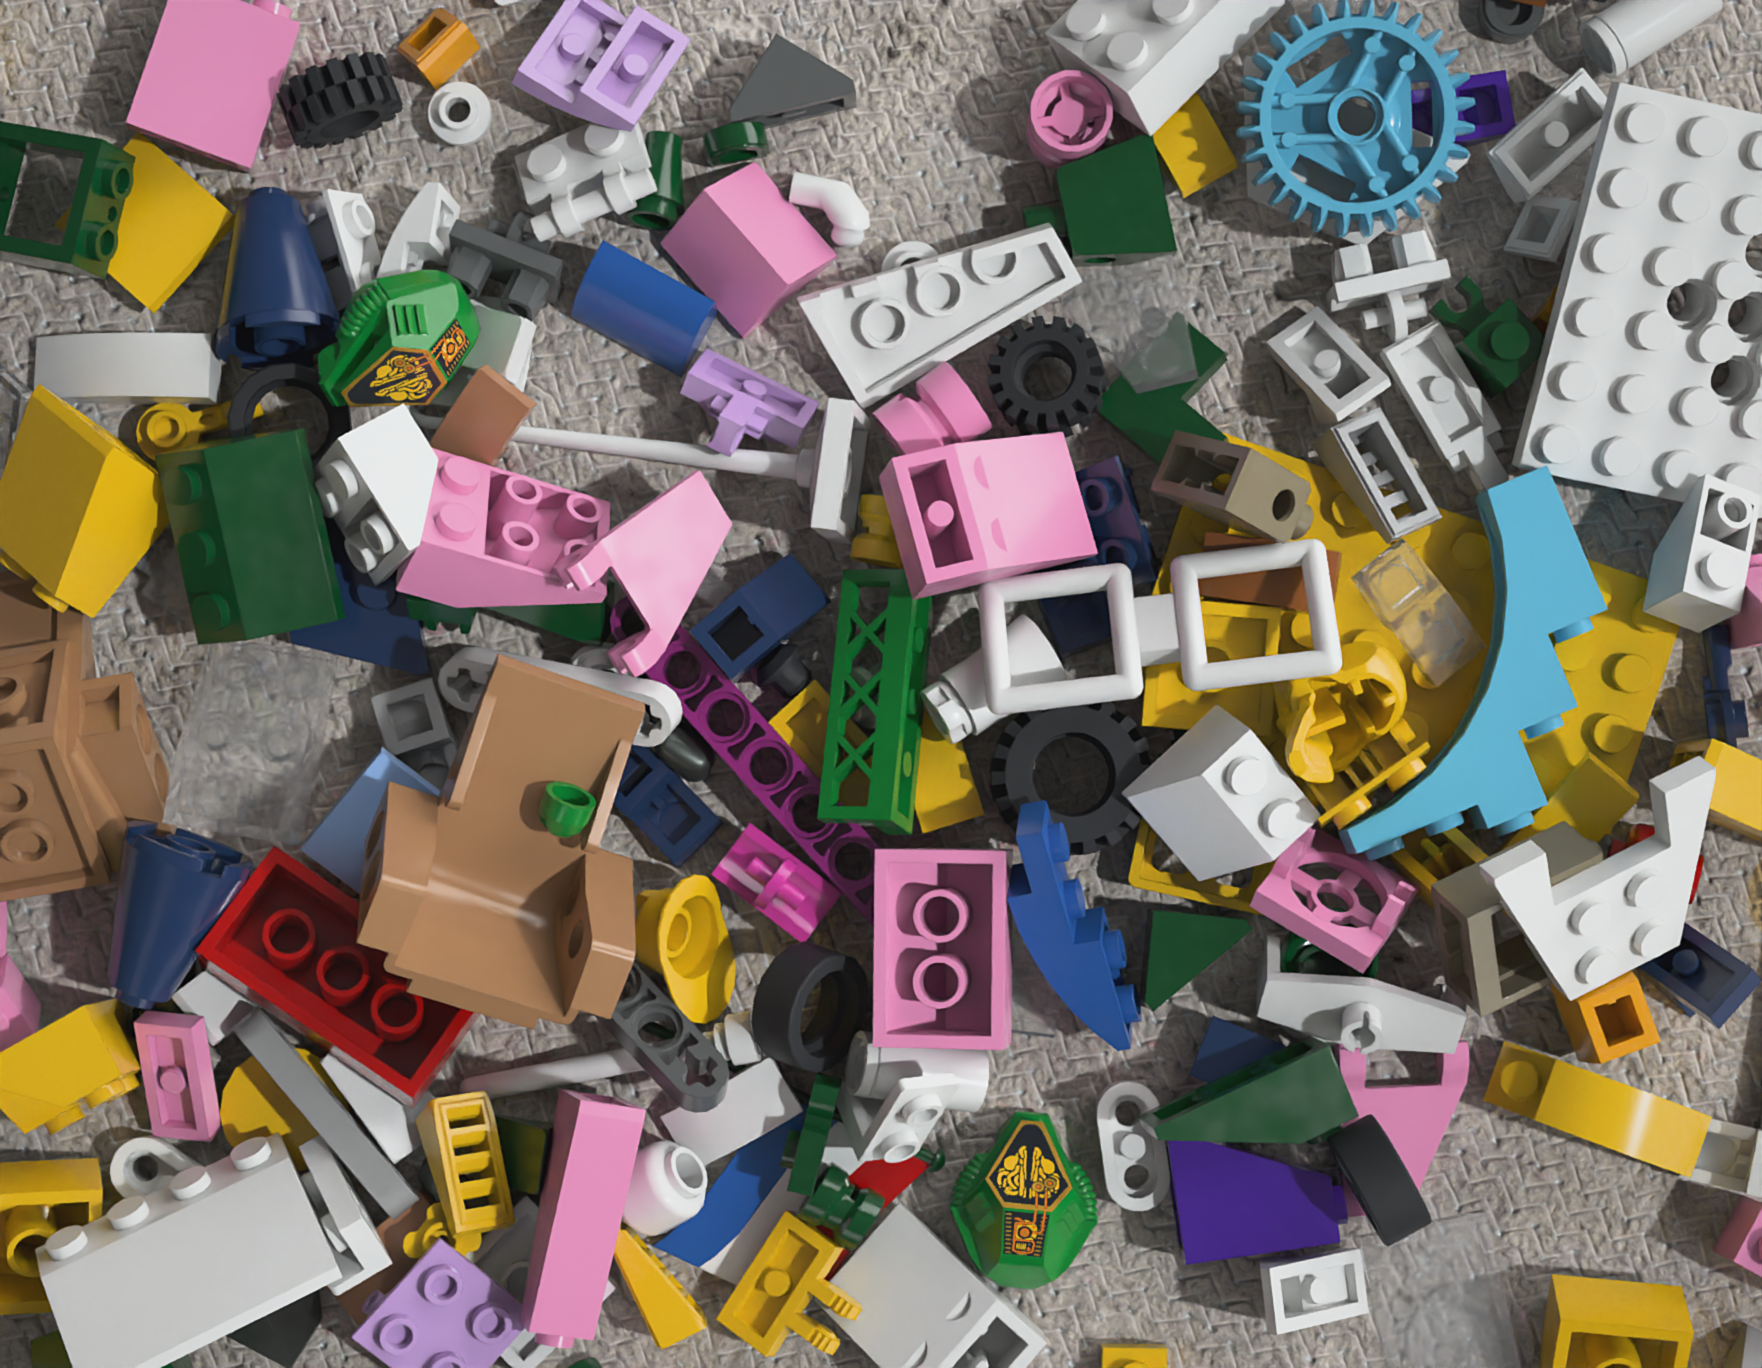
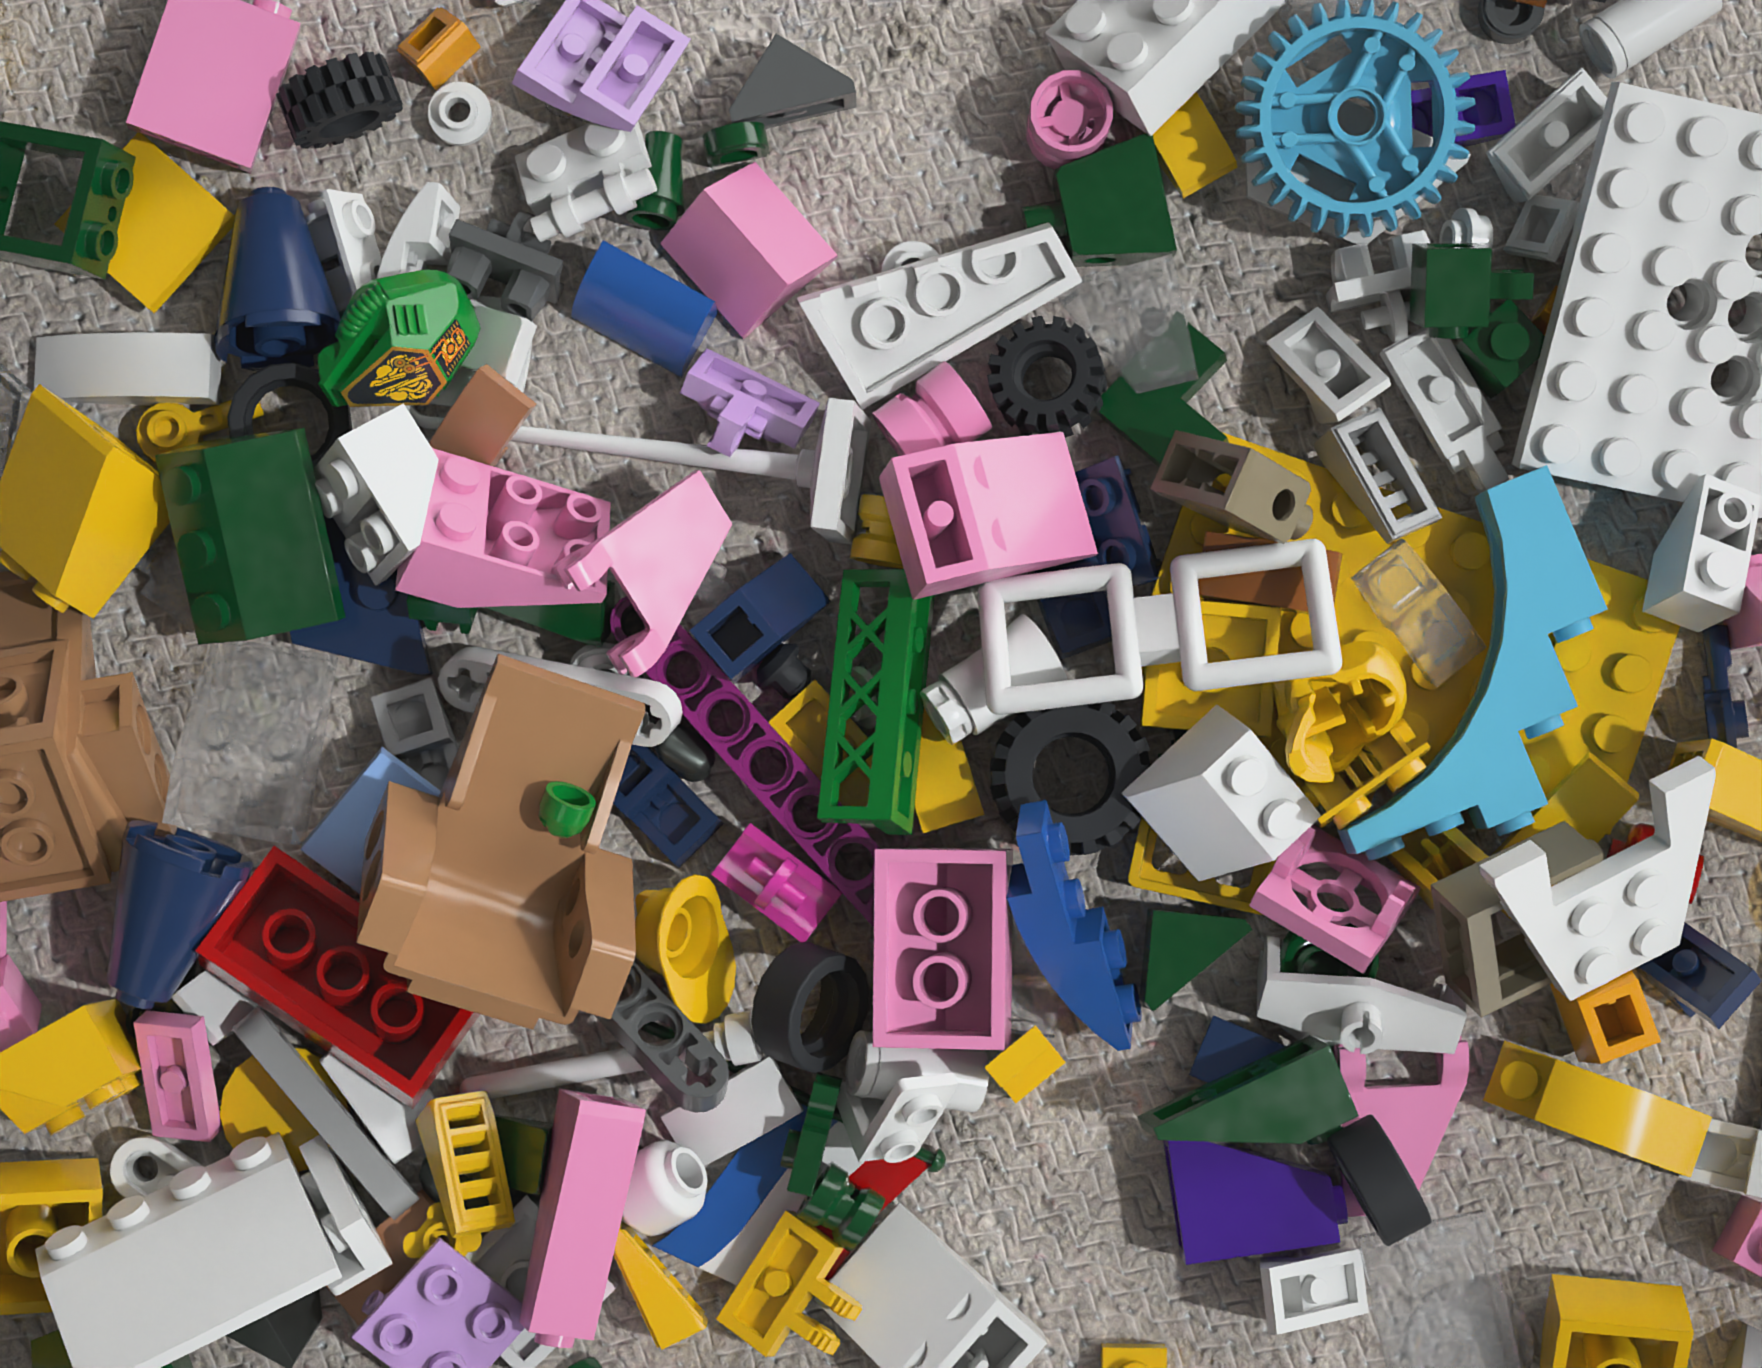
(839, 204): white arm -> none
(1023, 1205): green helmet -> none
(1025, 1064): none -> yellow slope
(1130, 1145): white plate -> none
(1455, 287): none -> dark green brick
(1467, 227): none -> white plate

